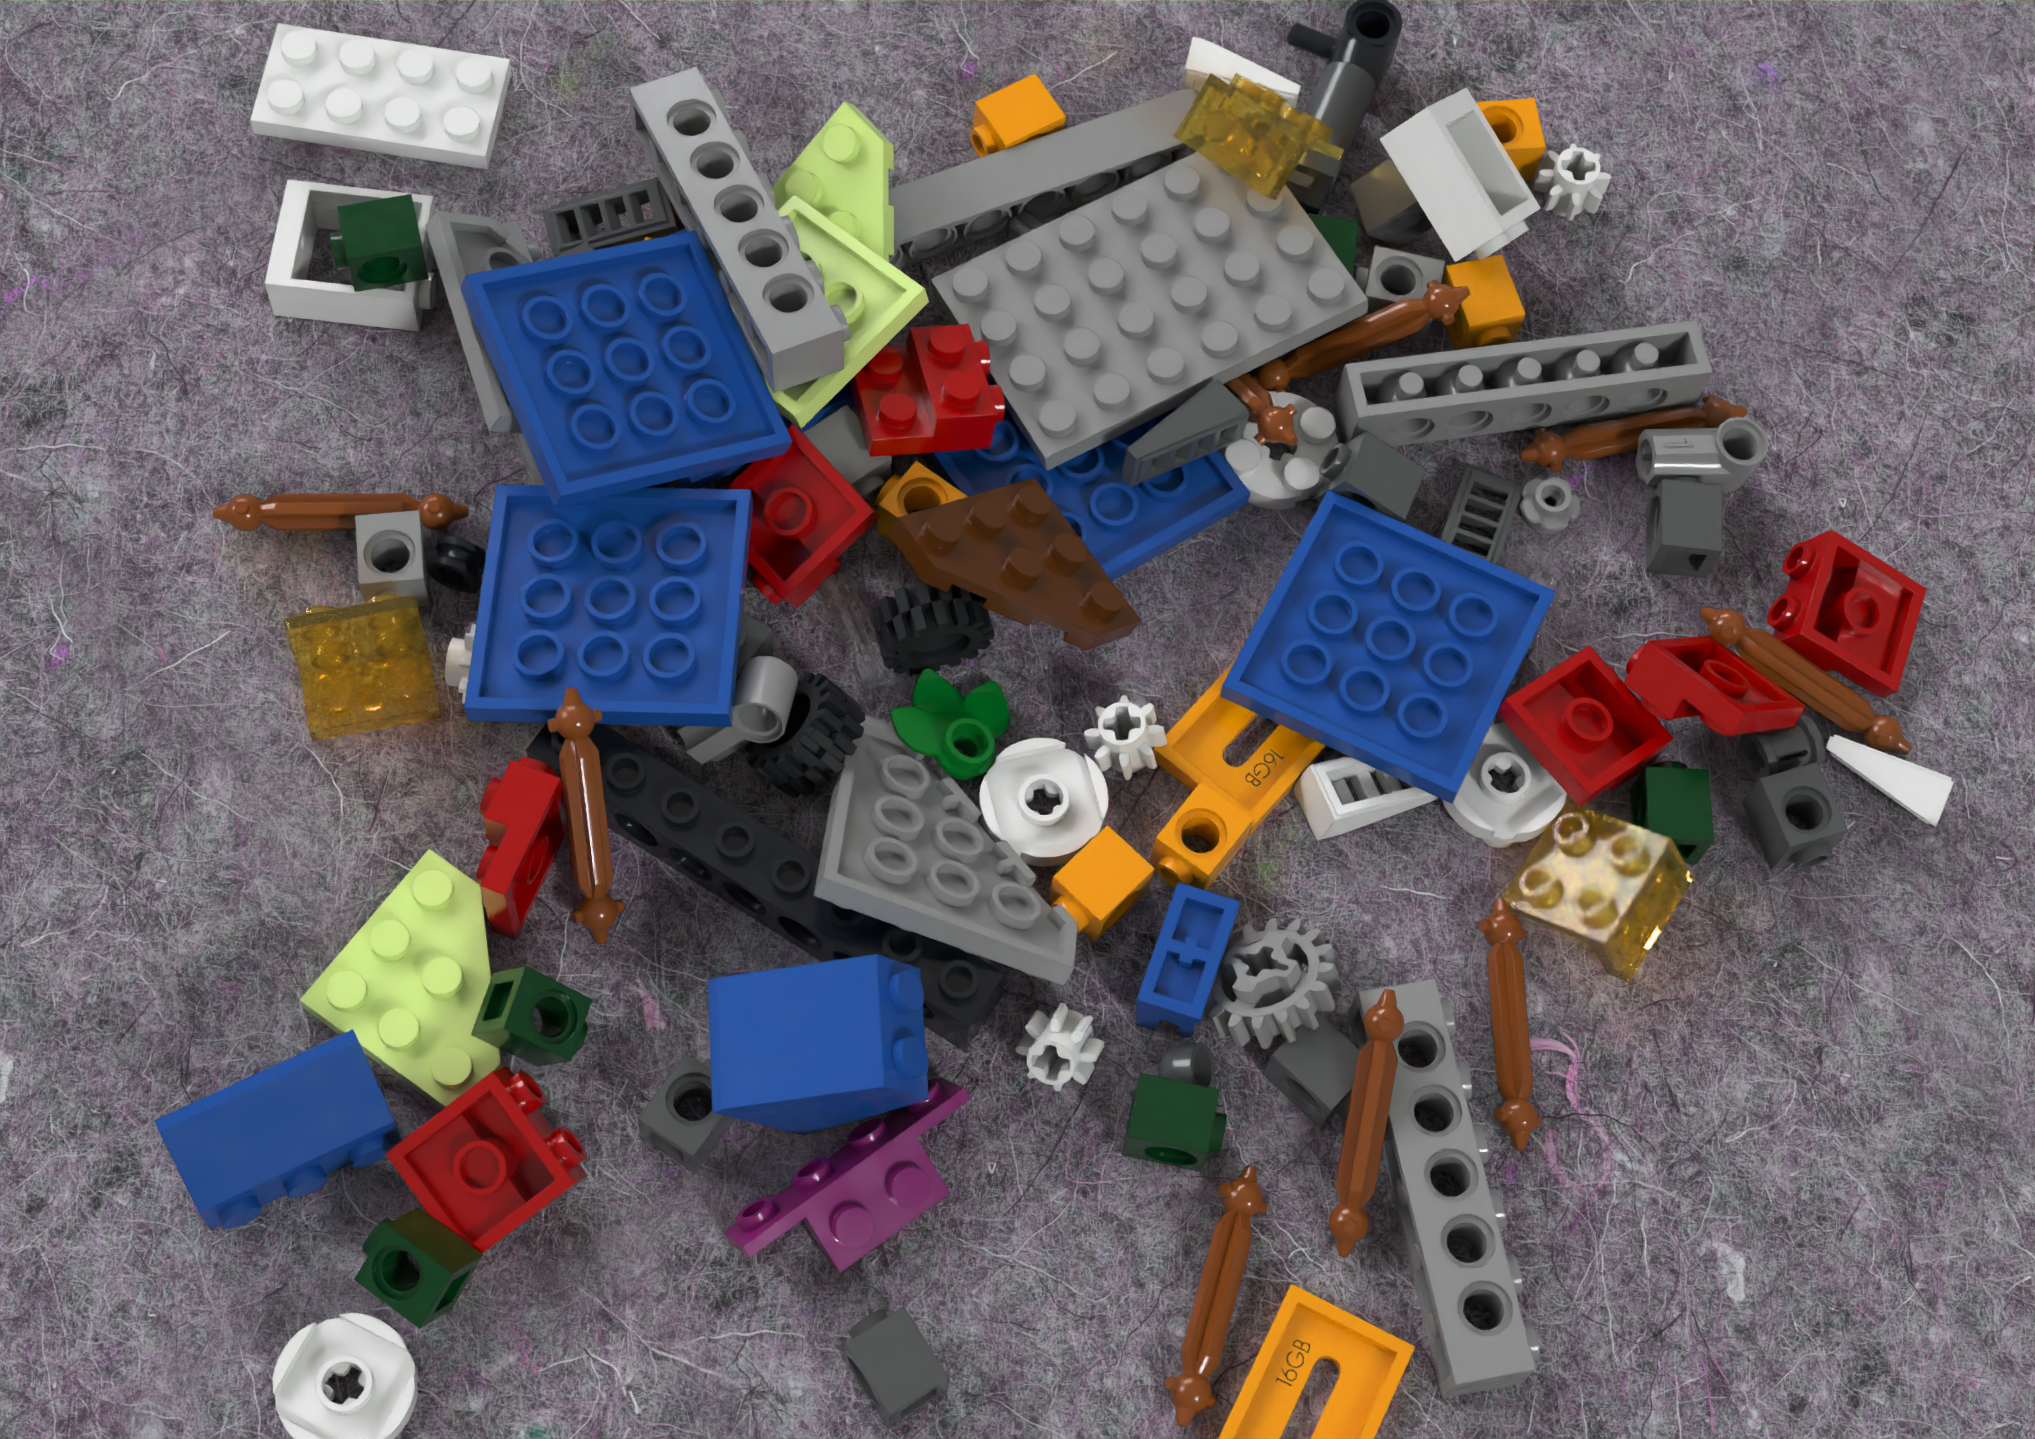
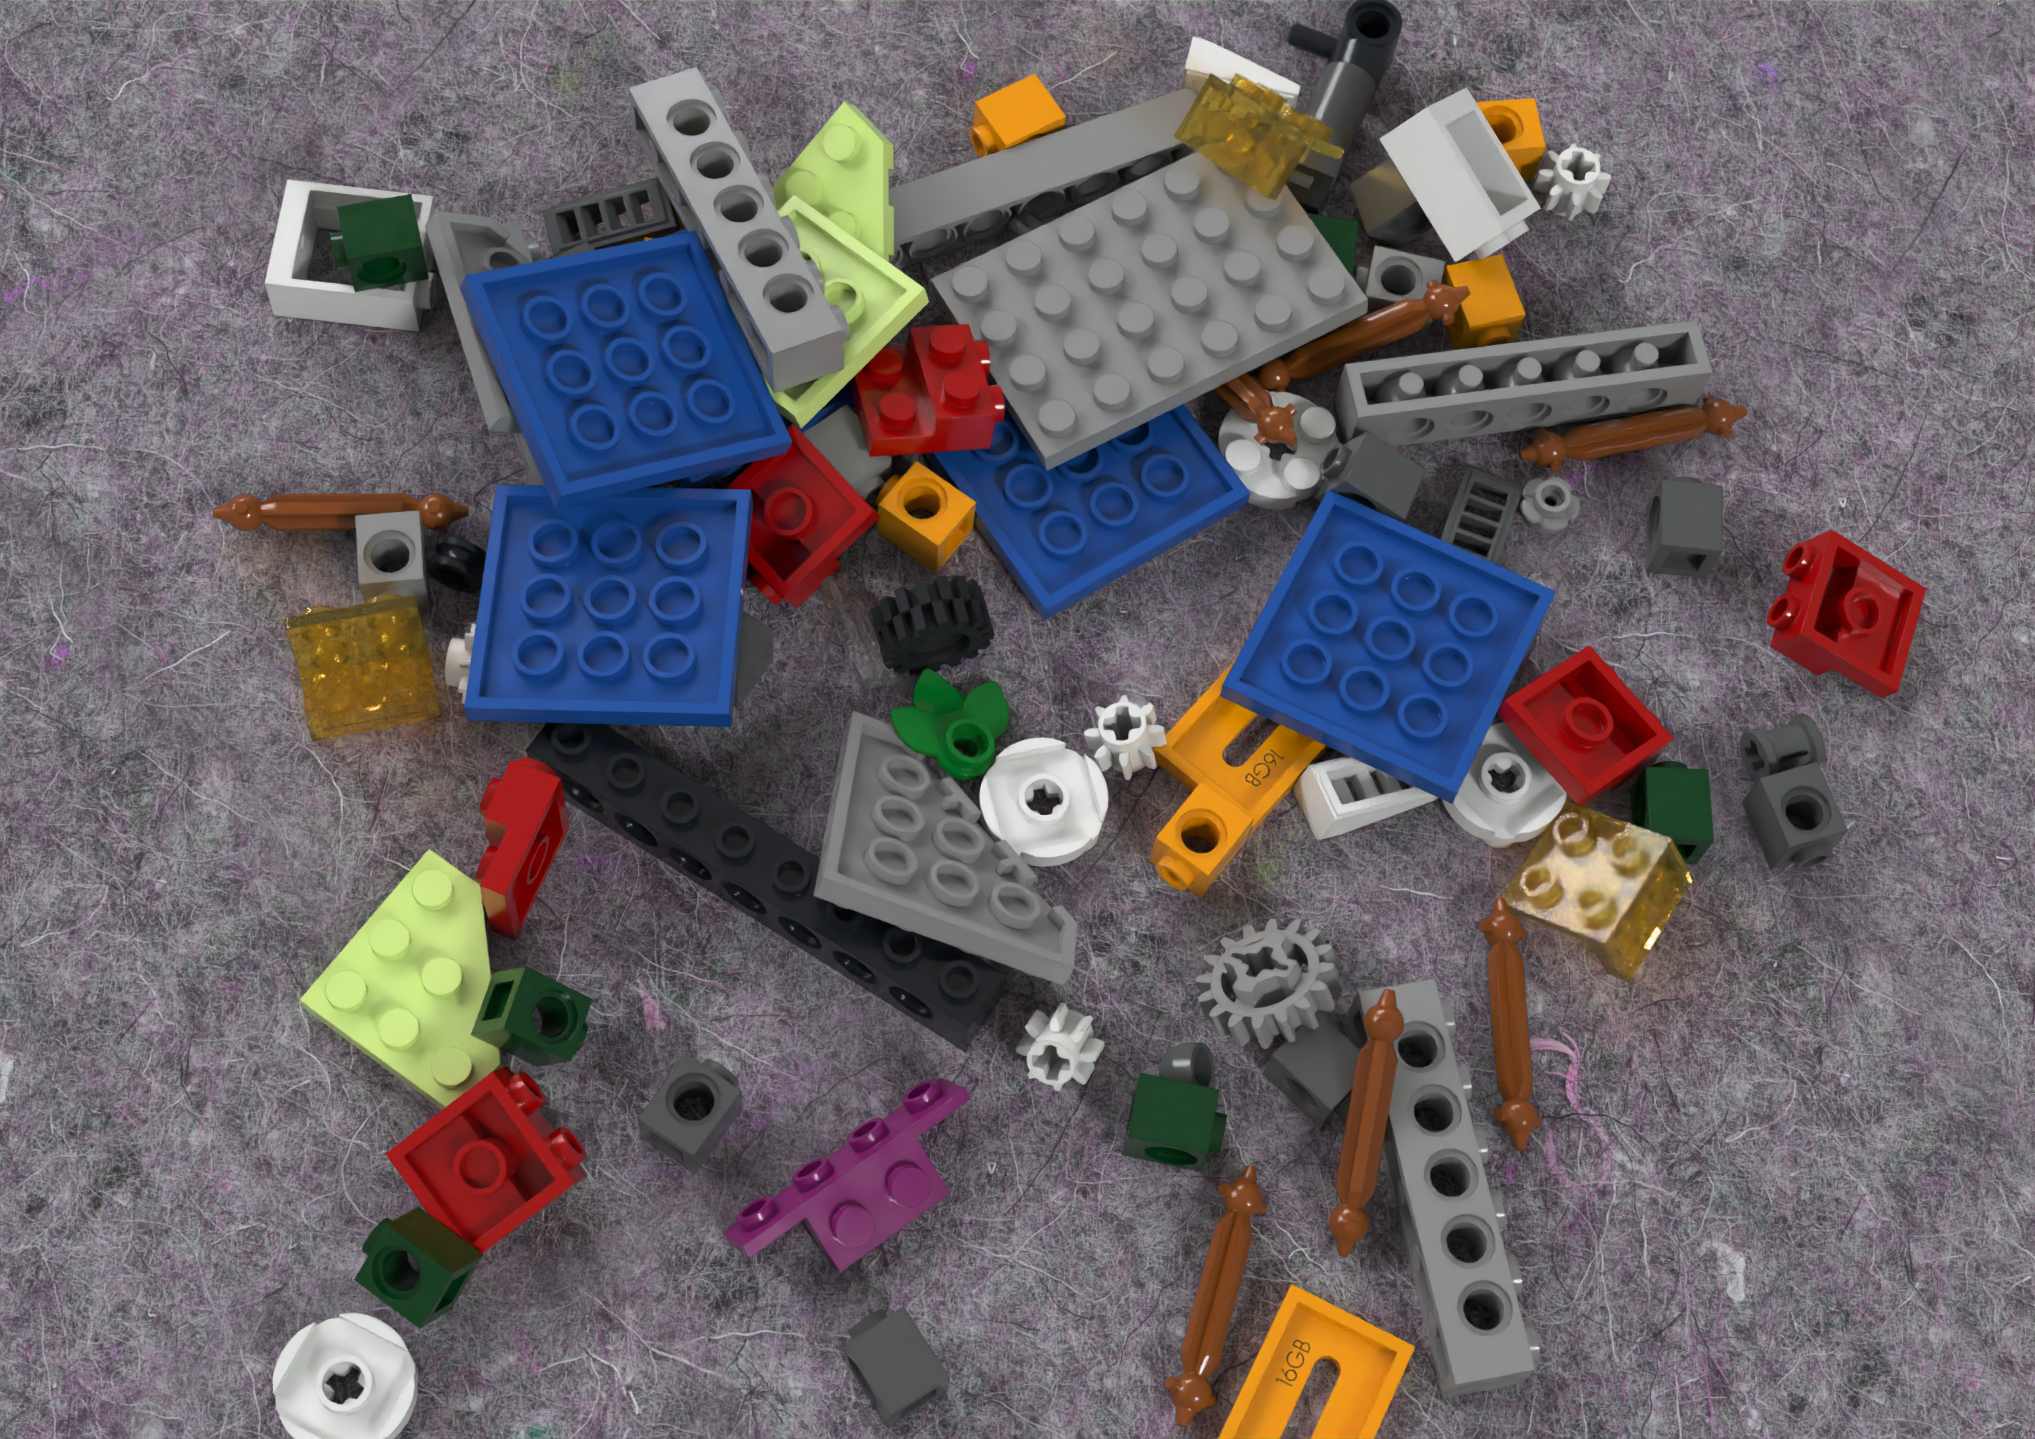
(280, 1132): blue slope -> none
(381, 96): white plate -> none
(586, 815): dark orange wheel -> none
(759, 711): light grey piece -> none
(814, 741): black tyre -> none
(817, 1043): blue slope -> none
(1020, 559): reddish brown plate -> none
(1101, 883): light orange brick -> none
(1186, 959): blue hinge -> none
(1193, 430): dark grey slope -> none
(1703, 453): light grey piece -> none
(1711, 682): red plate -> none
(1805, 680): dark orange wheel -> none
(1908, 784): white slope -> none

